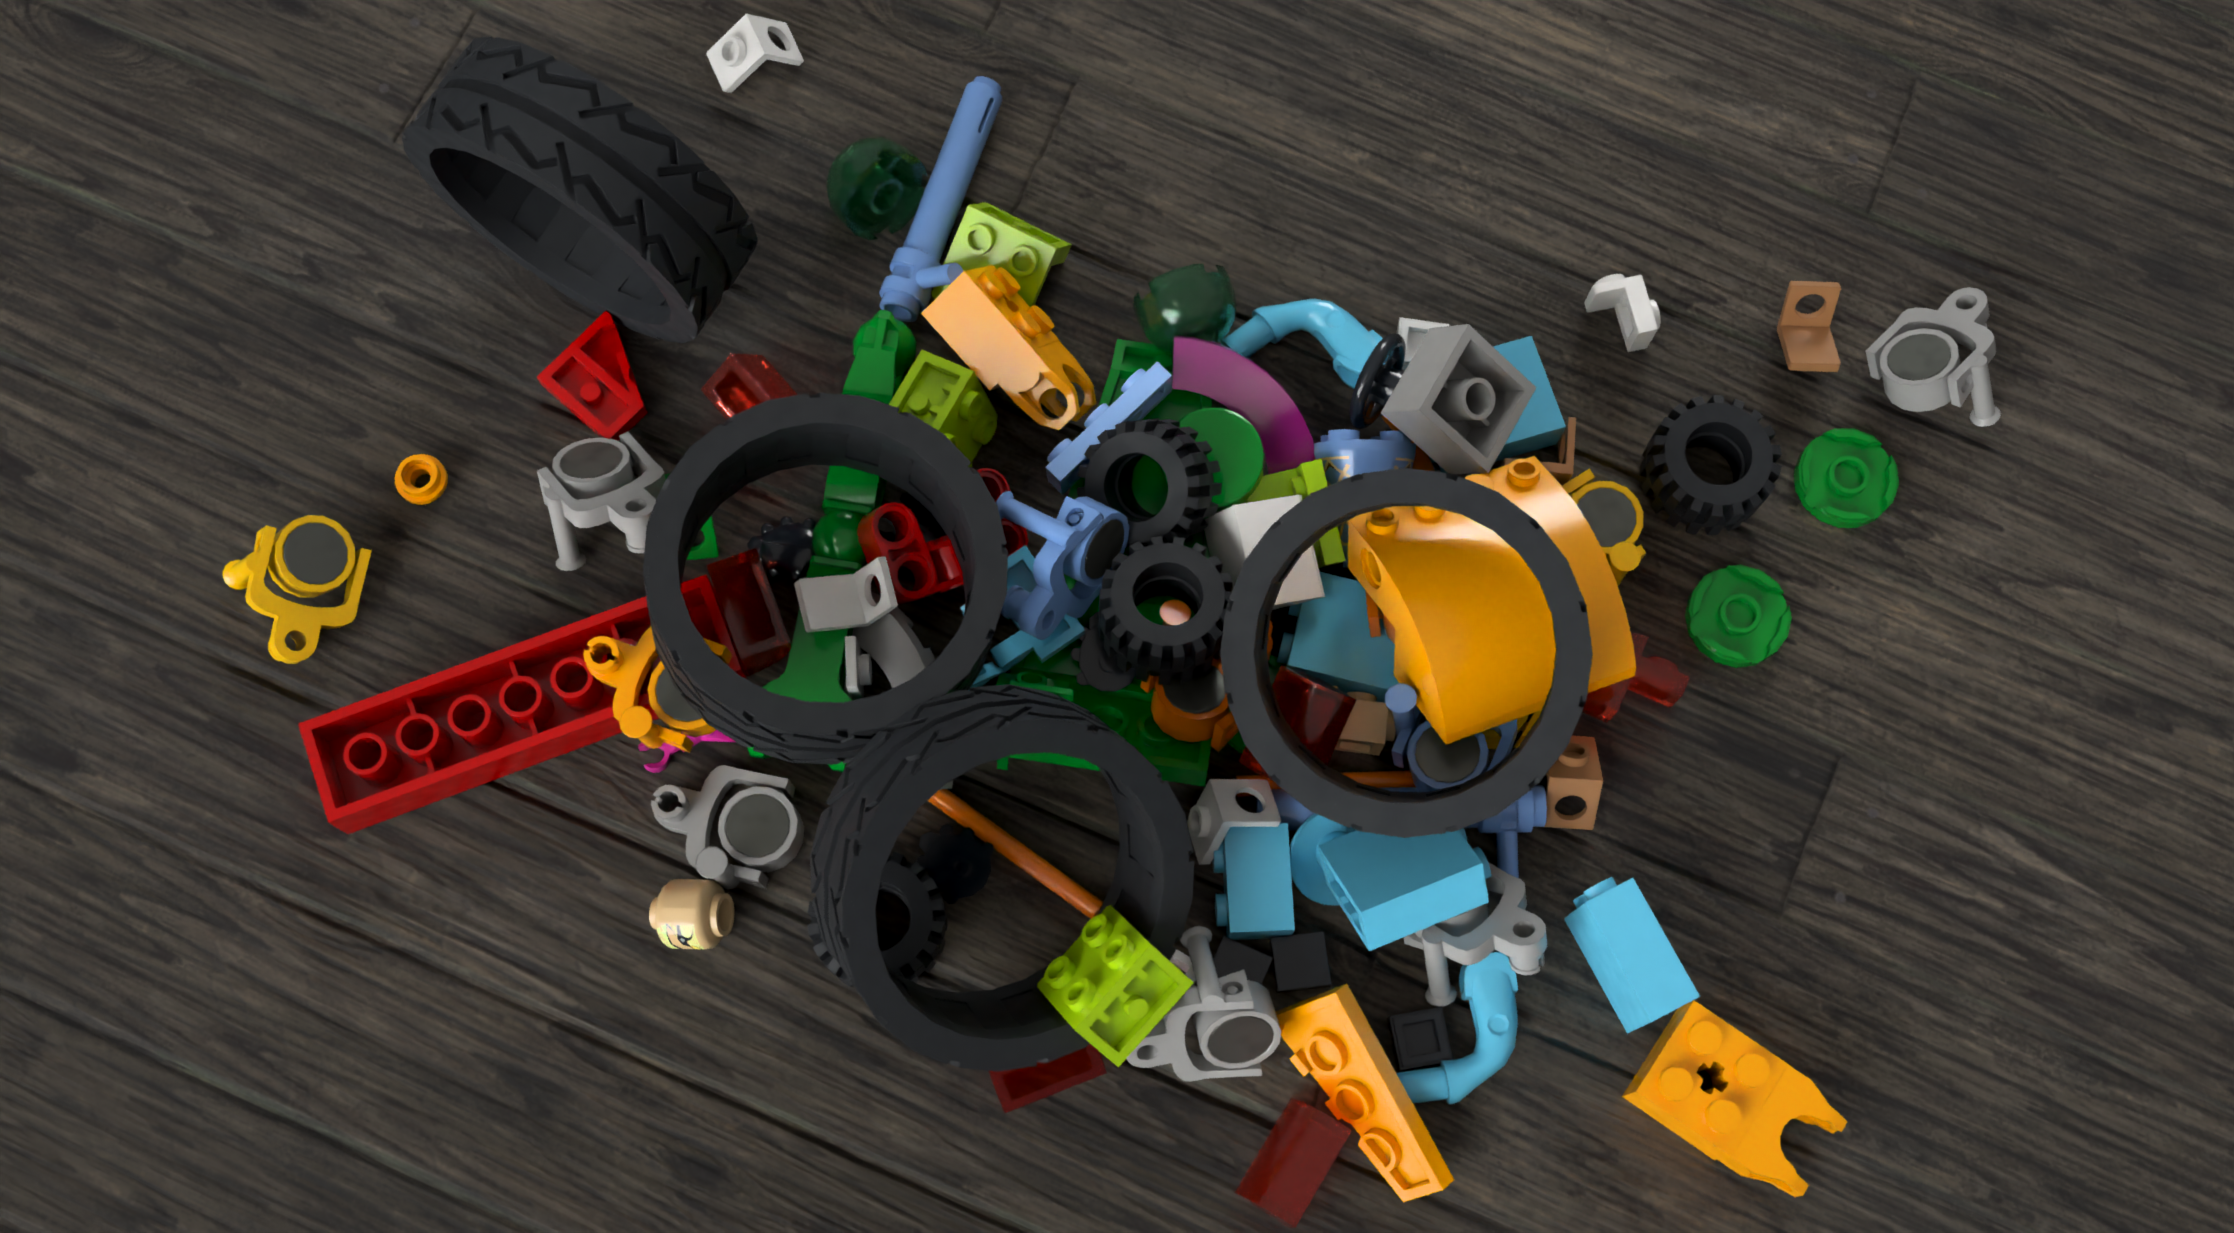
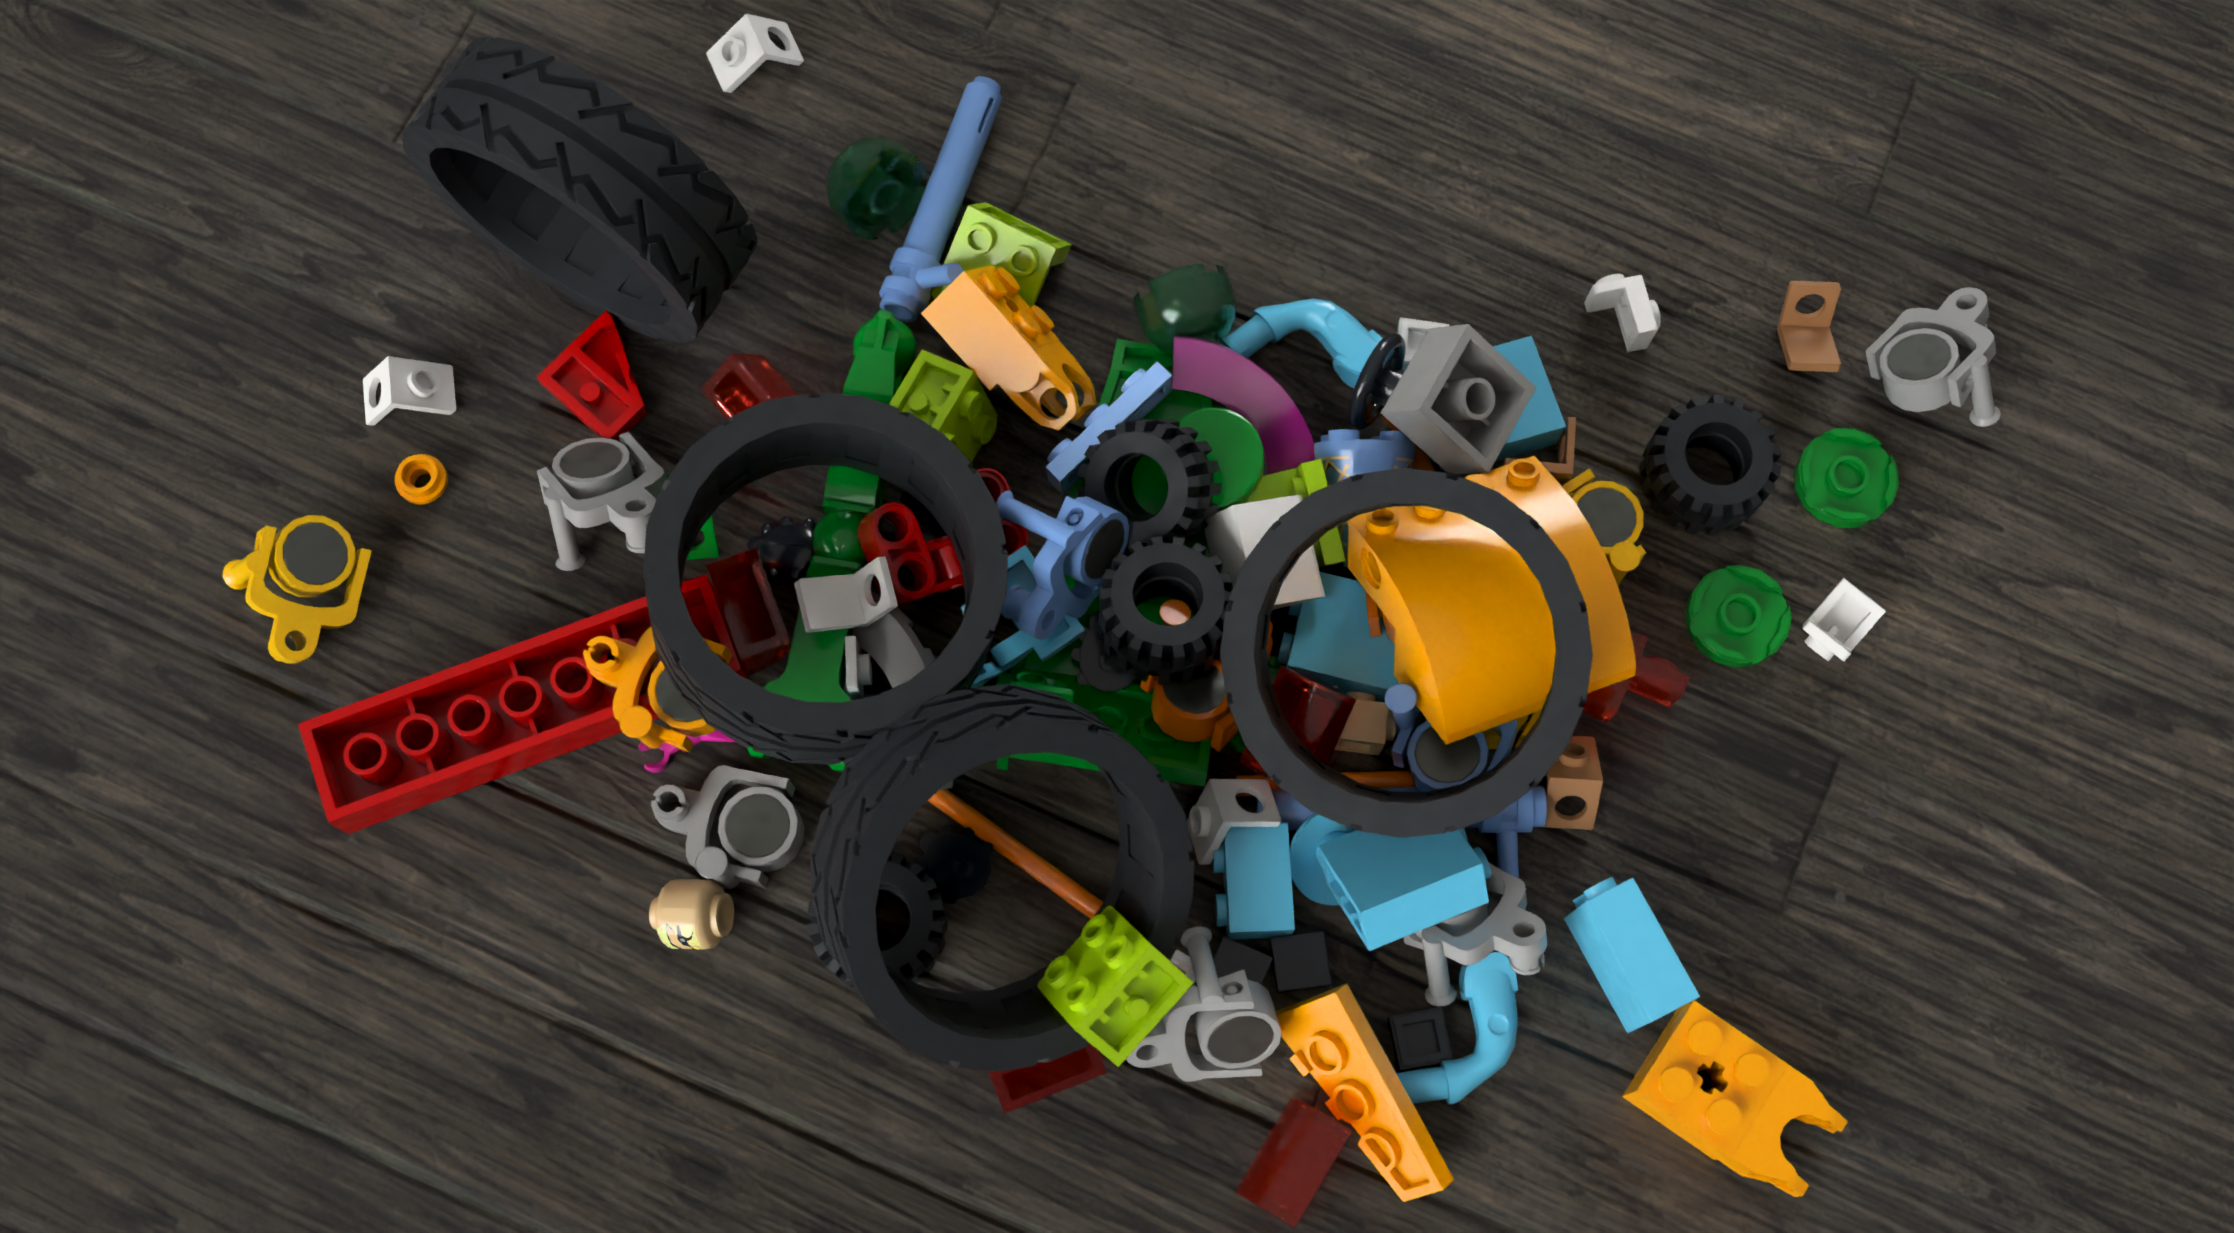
(409, 386): none -> white bracket
(1841, 621): none -> white bracket

